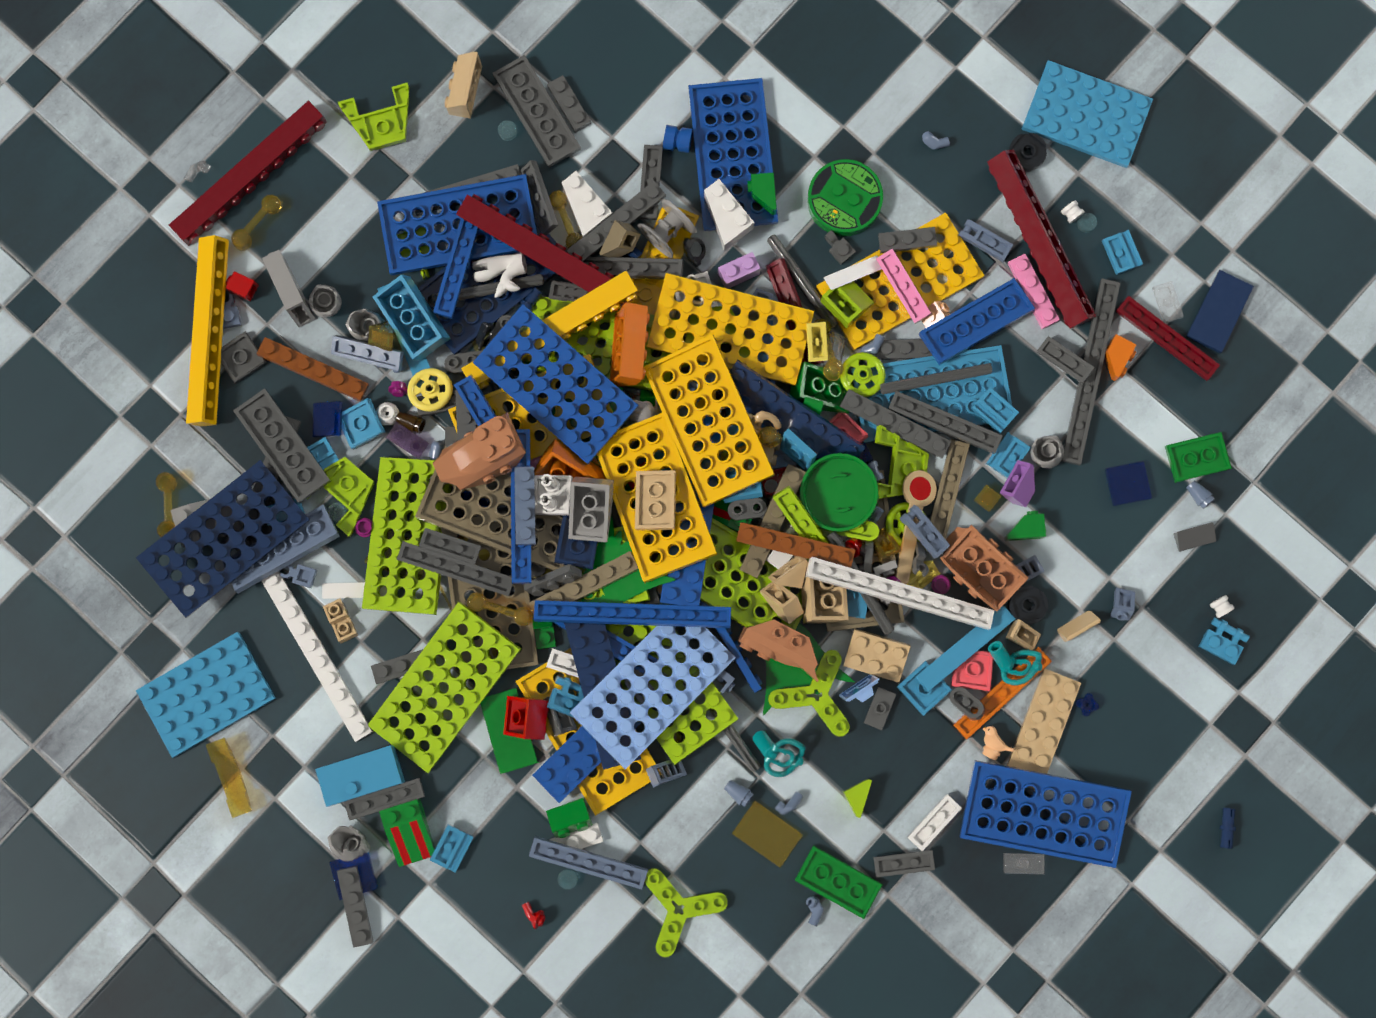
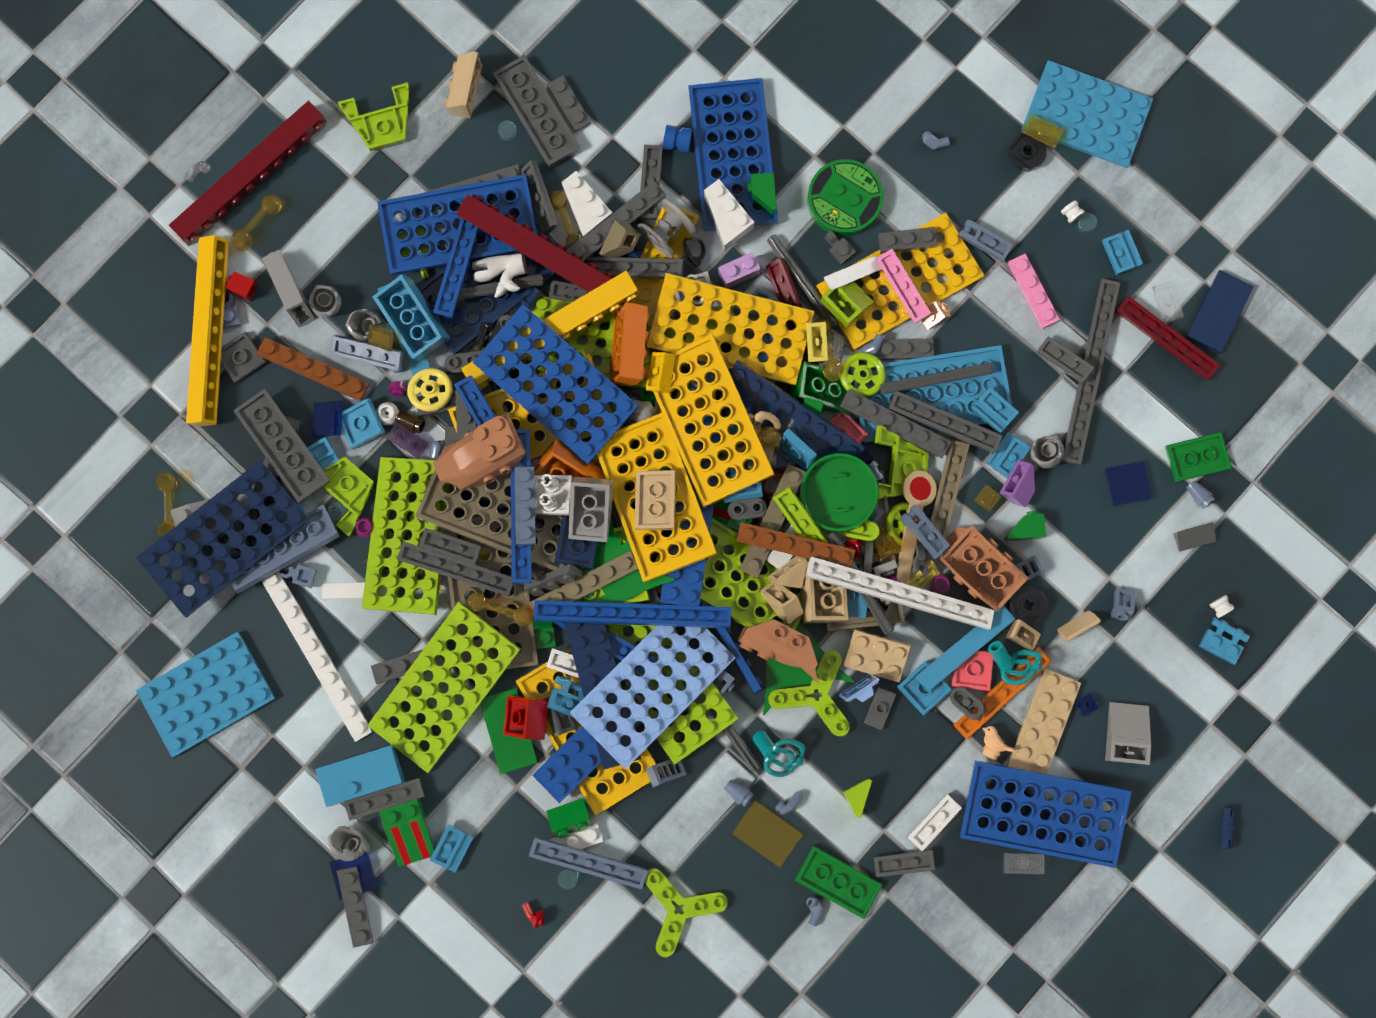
(230, 777): clear yellow slope -> none
(340, 620): tan slope -> none
(660, 372): none -> yellow slope
(976, 321): blue plate -> none
(1041, 239): dark red brick -> none
(1043, 130): none -> clear yellow plate
(1117, 355): orange slope -> none
(1128, 734): none -> light grey slope

